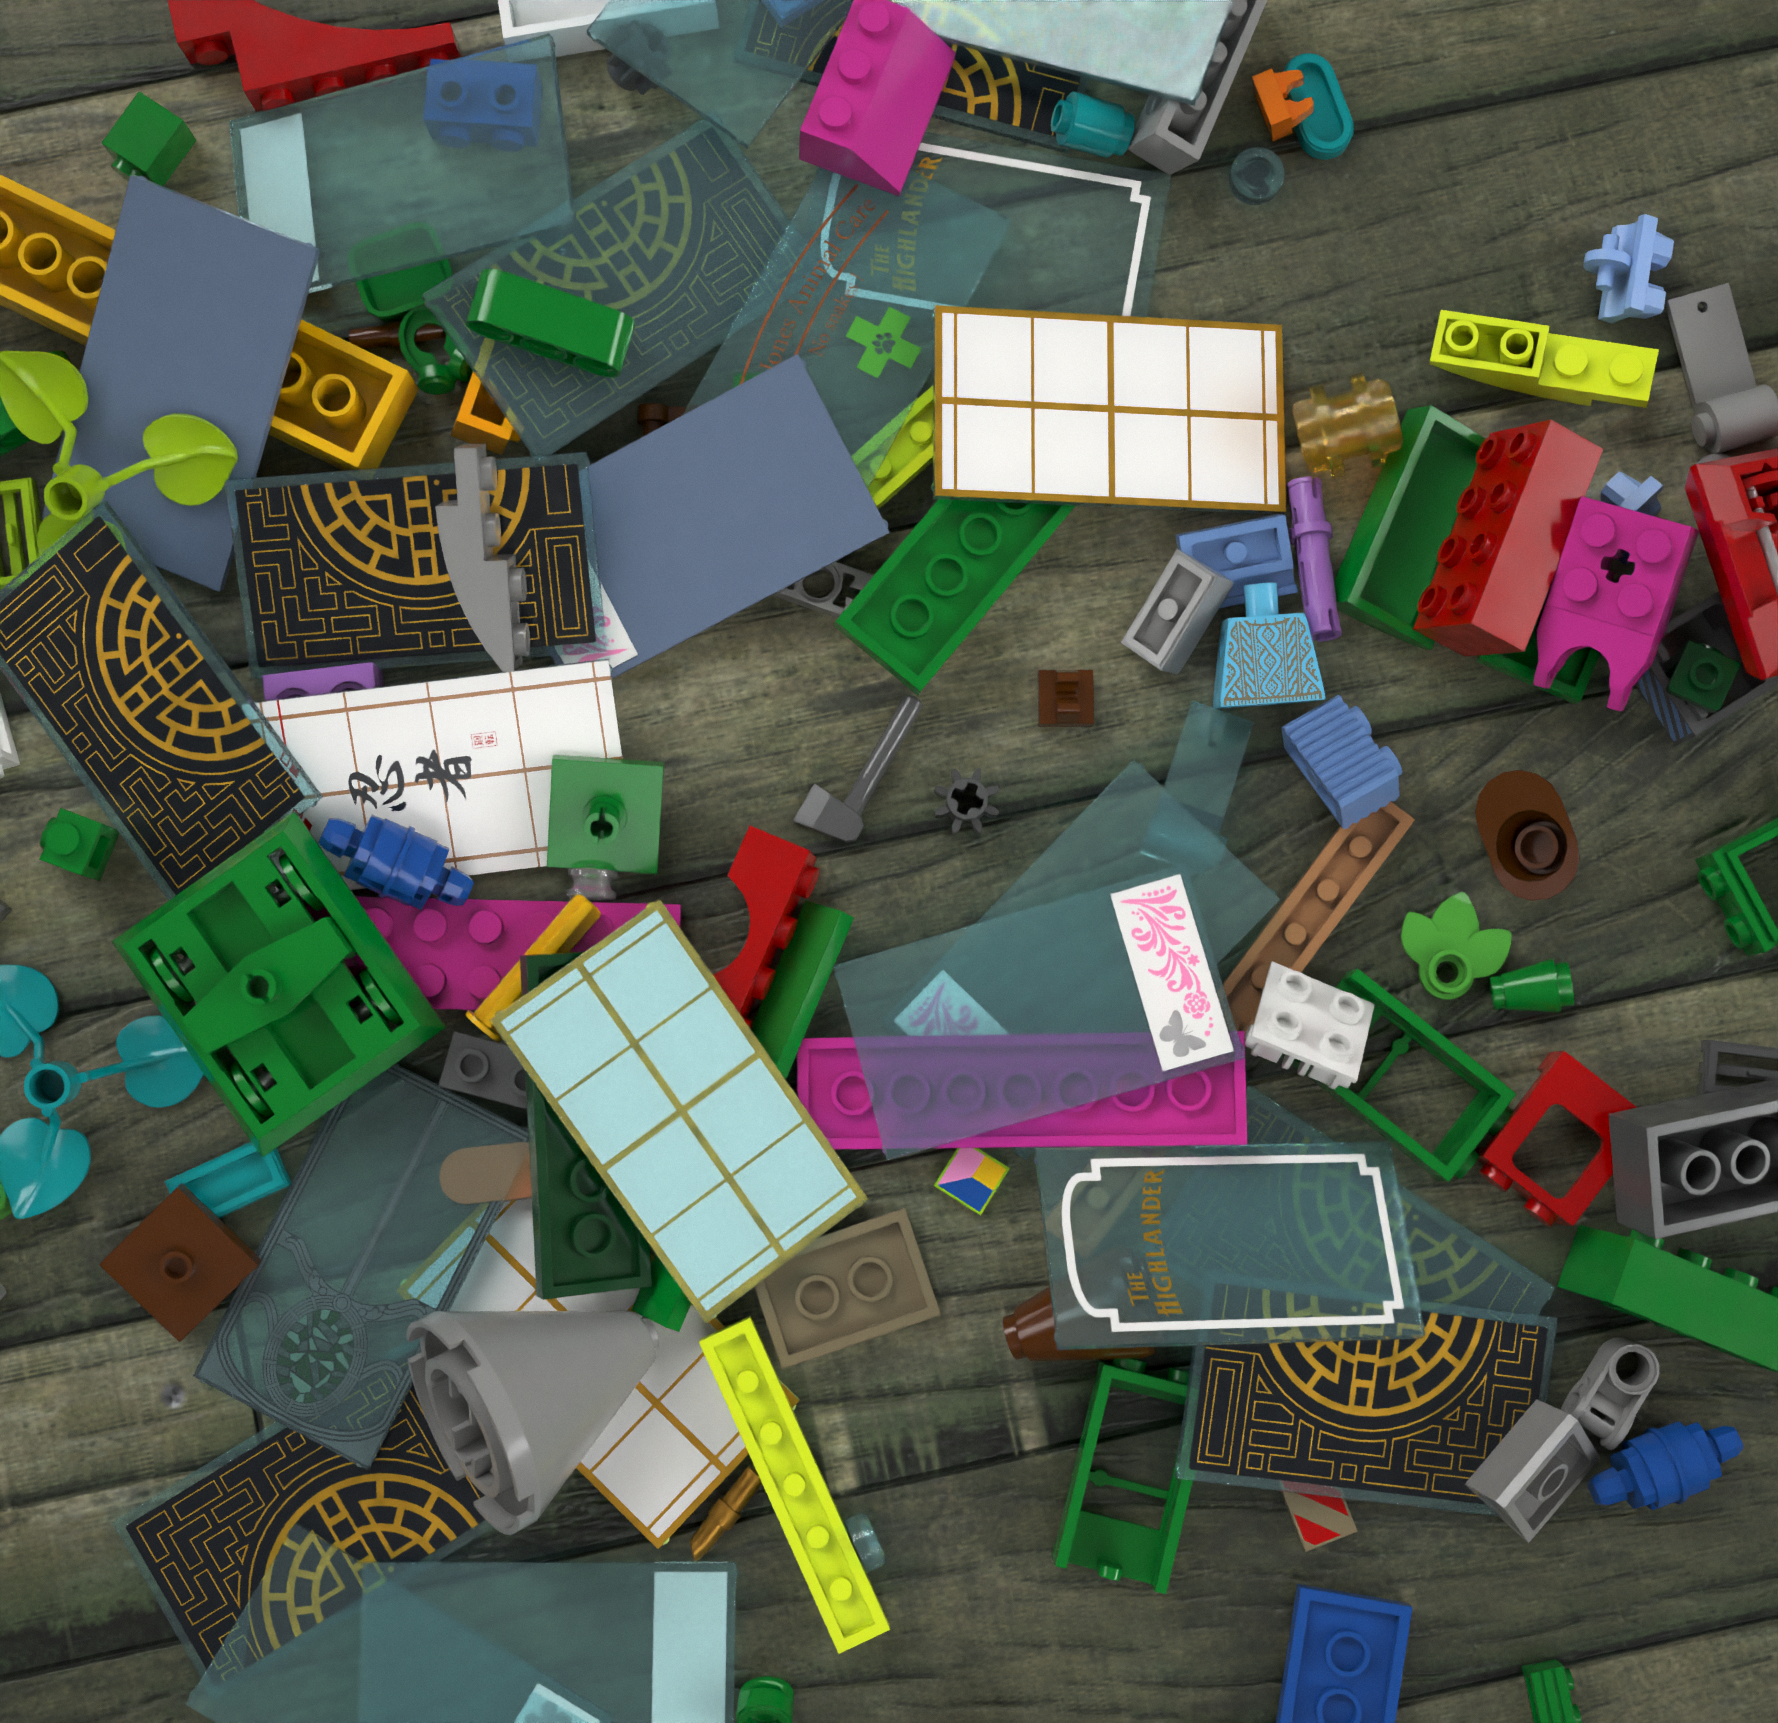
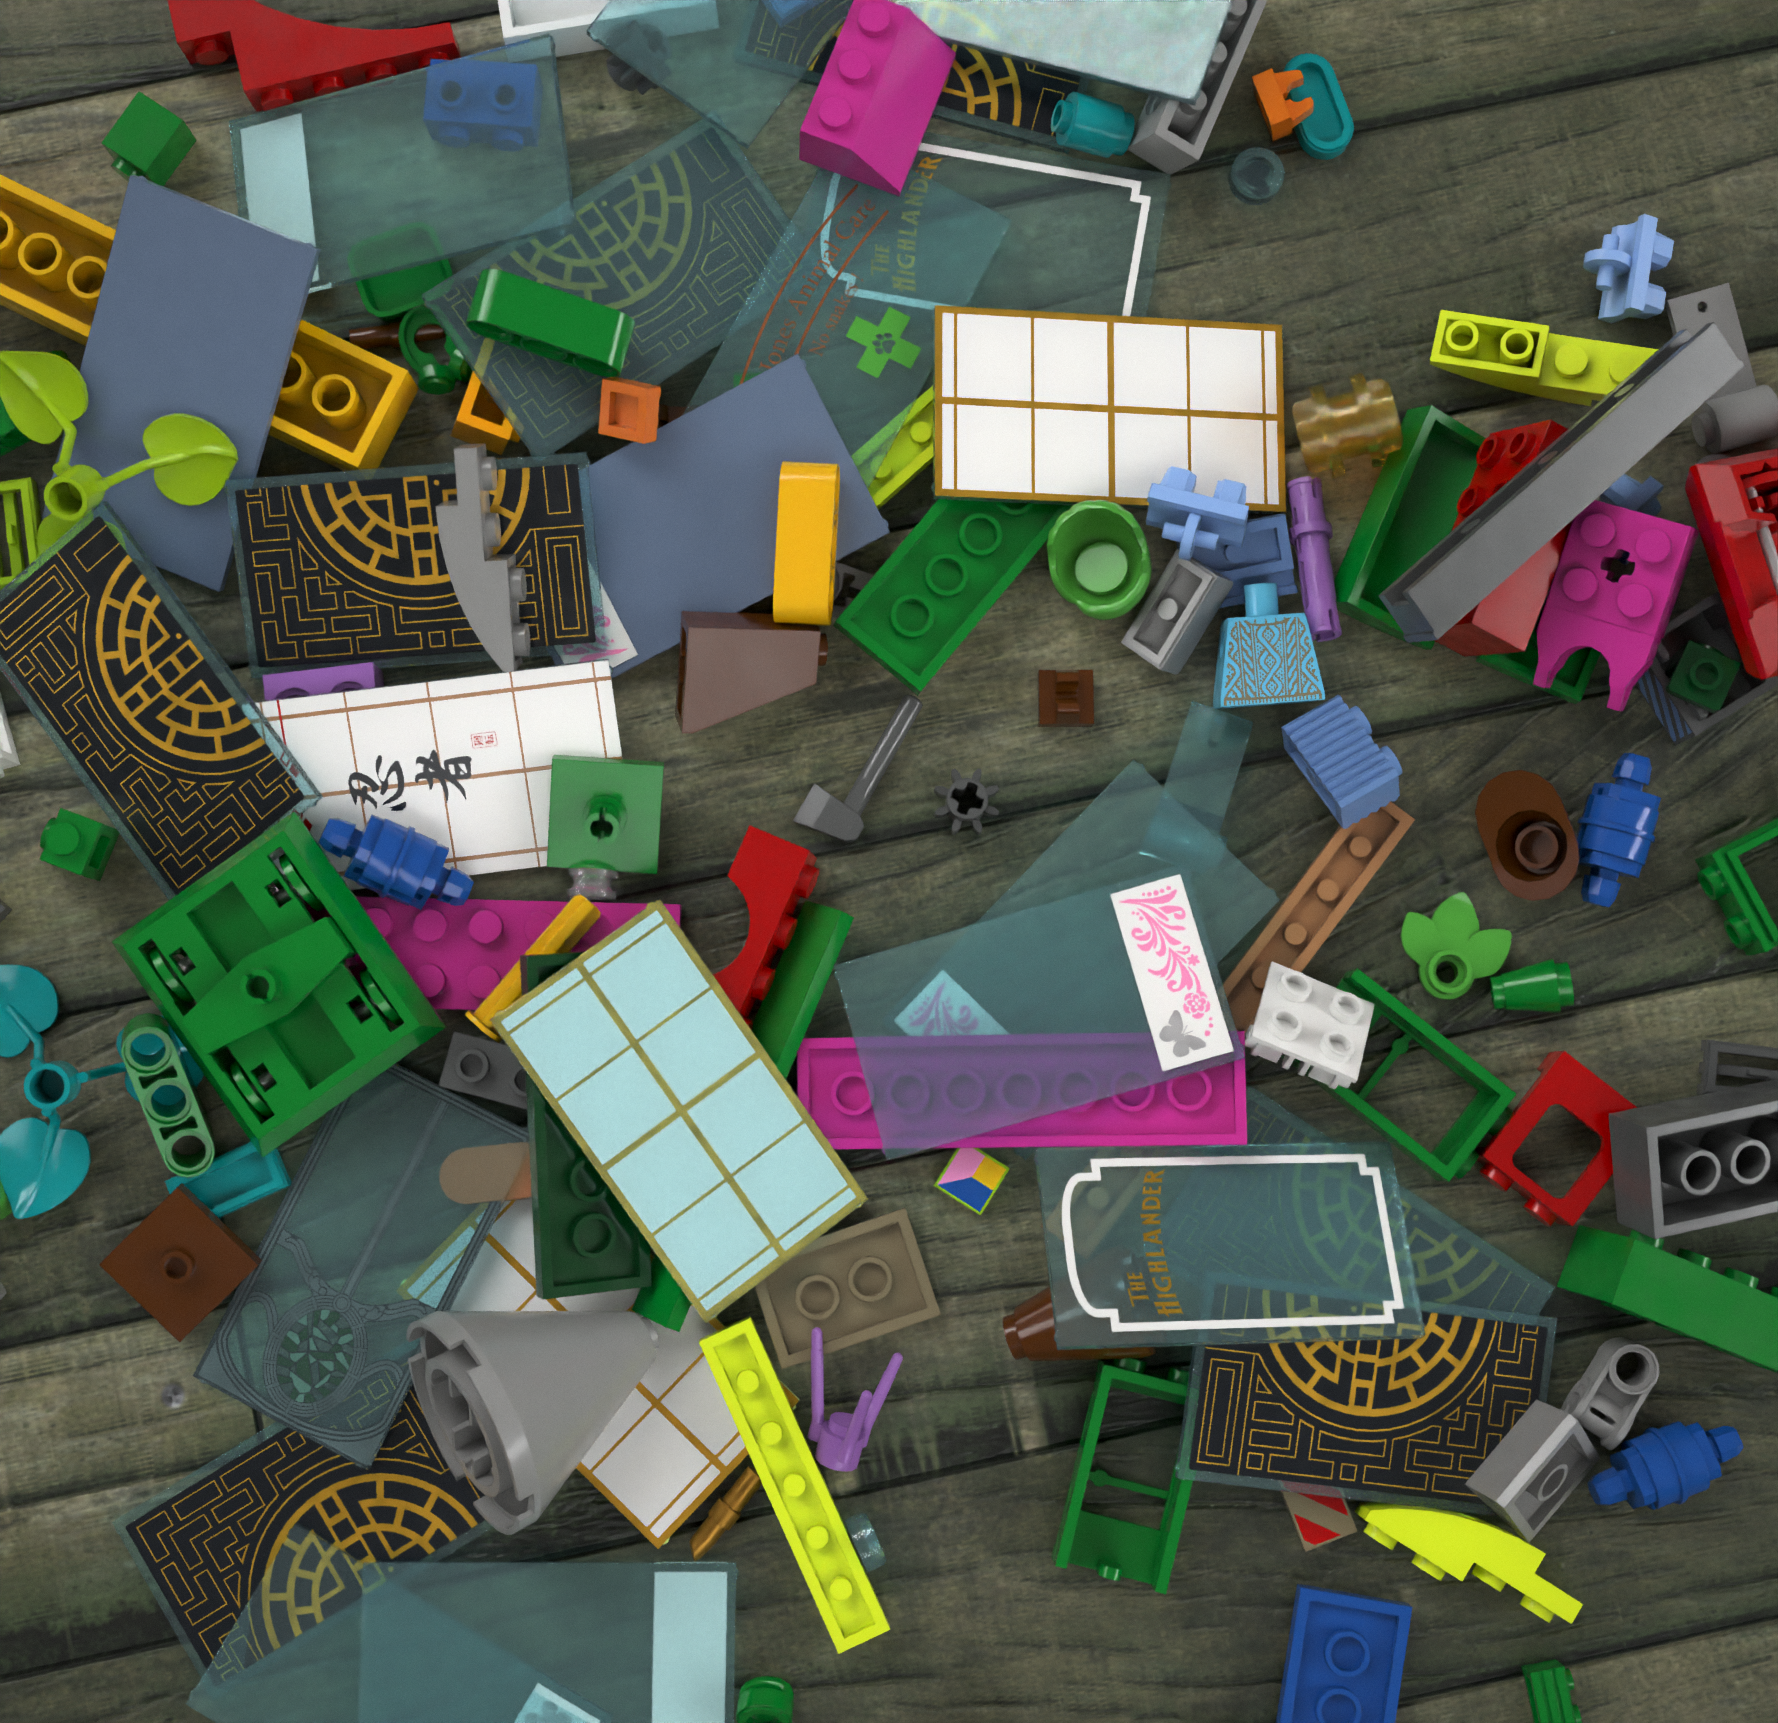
(168, 1121): none -> green beam
(629, 410): none -> orange tile
(740, 664): none -> reddish brown slope
(806, 543): none -> yellow beam
(845, 1434): none -> medium lavender plant
(1099, 559): none -> bright green piece
(1196, 517): none -> light blue hips
(1456, 1540): none -> neon yellow slope
(1559, 483): none -> dark grey tile
(1617, 829): none -> blue piece

